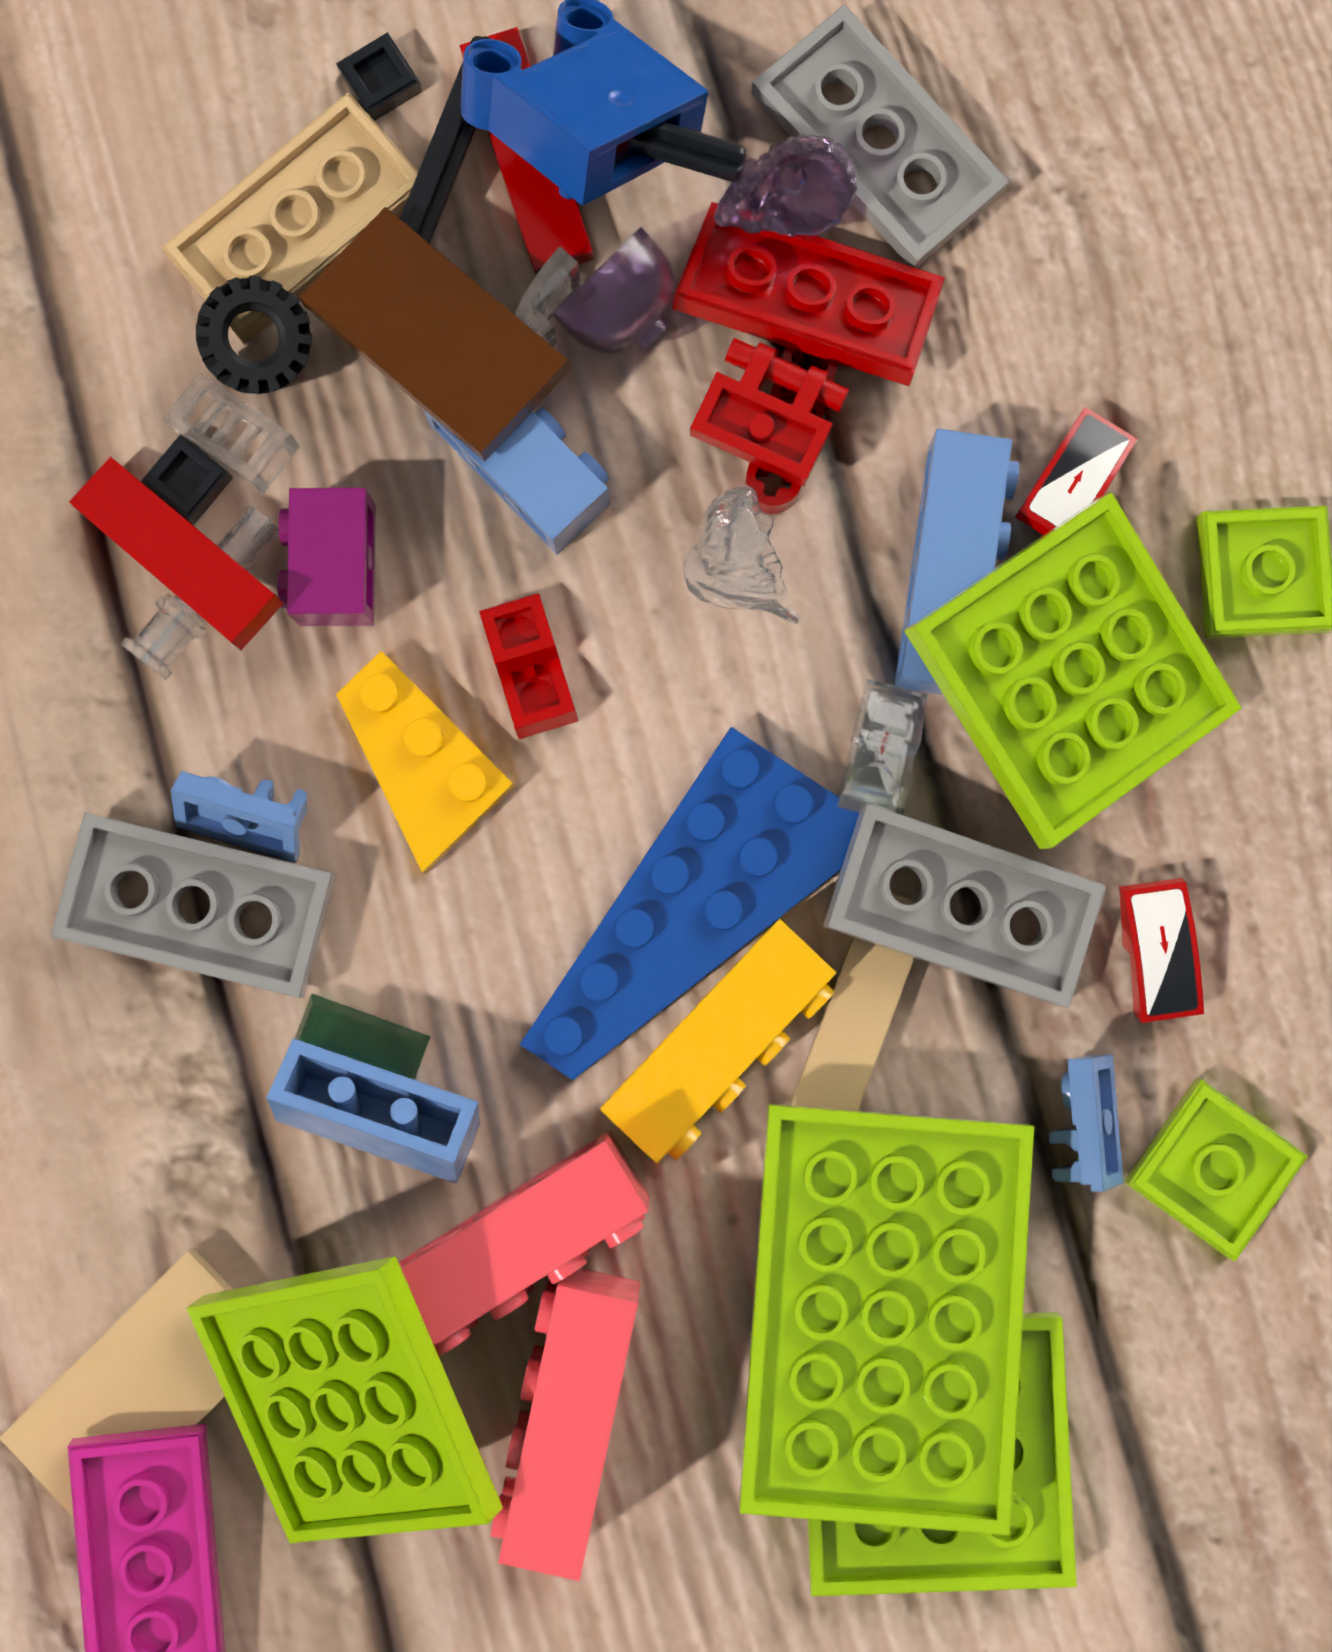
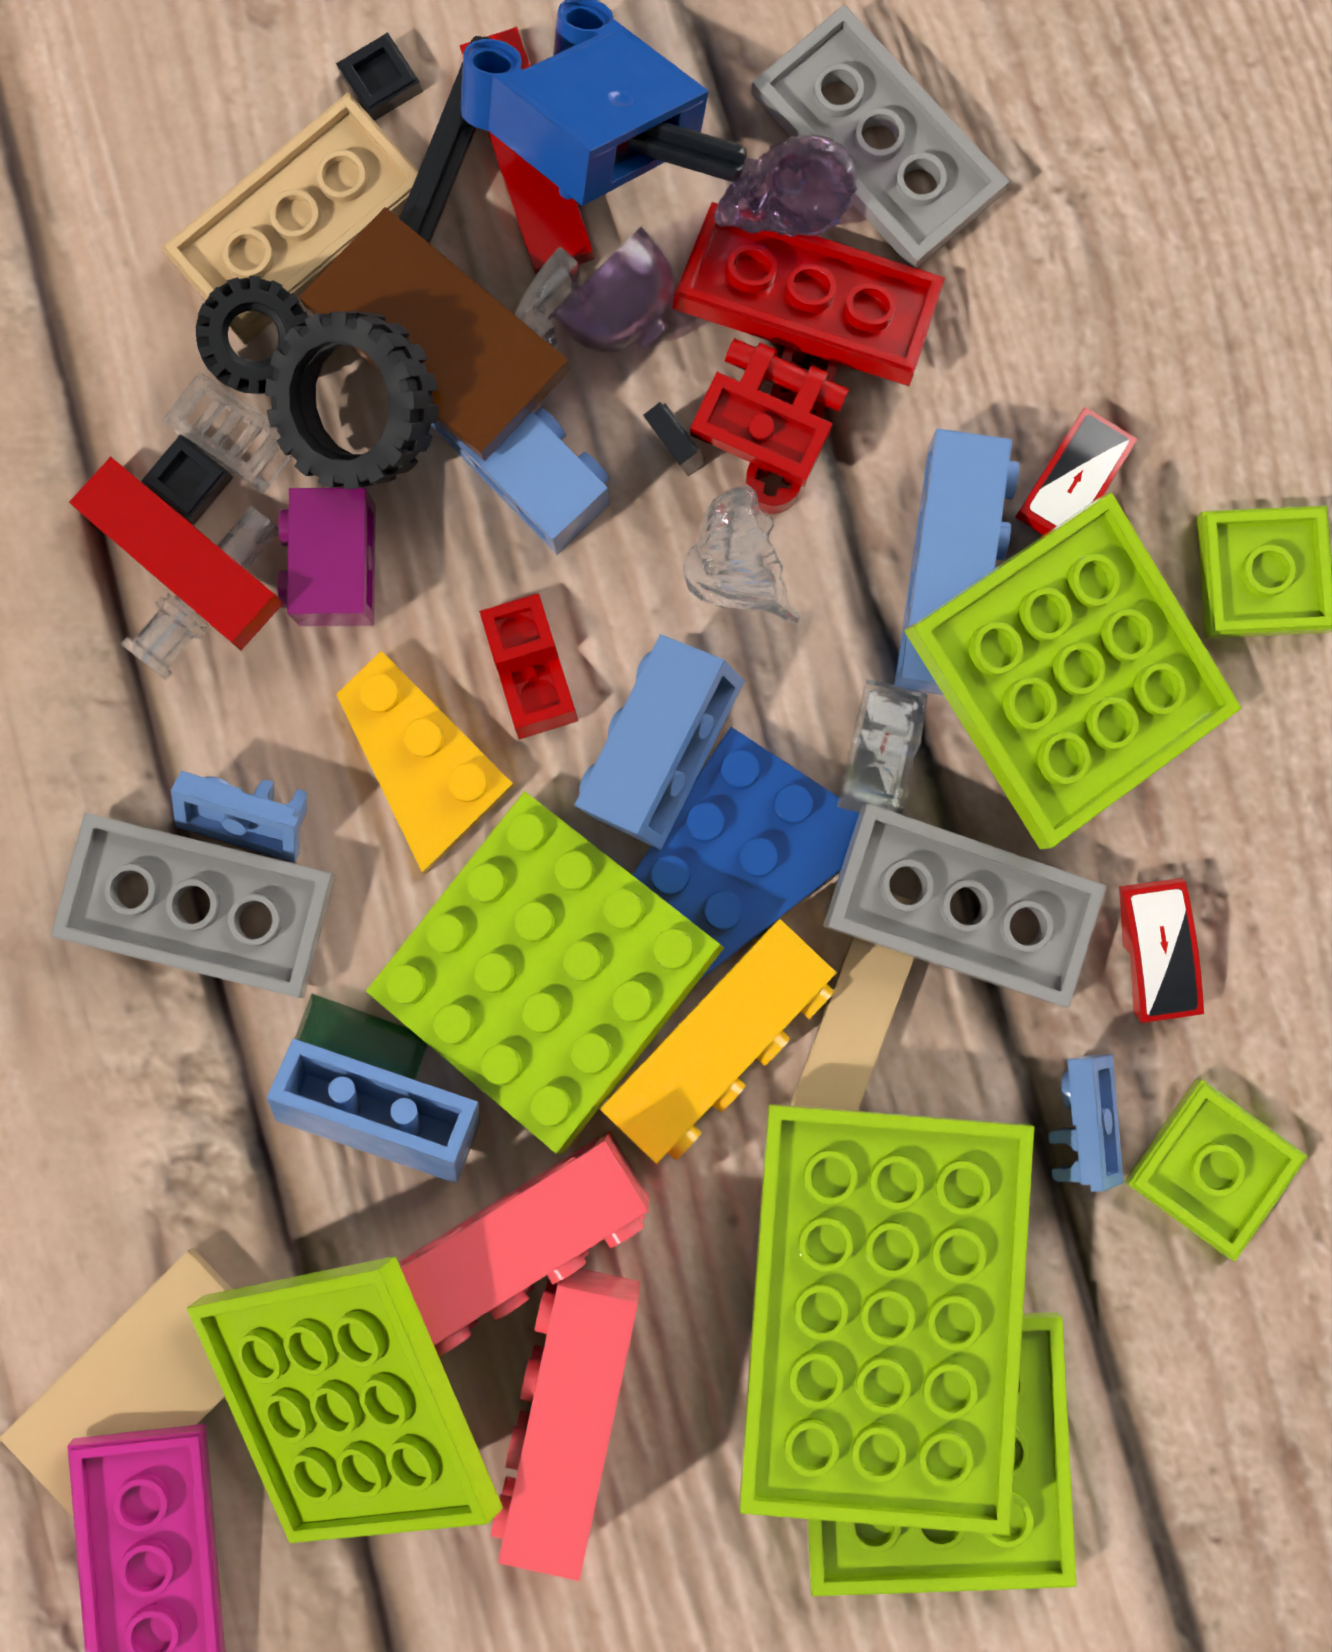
(295, 403): none -> black tyre
(544, 972): none -> lime plate
(659, 741): none -> medium blue brick
(675, 438): none -> black tile

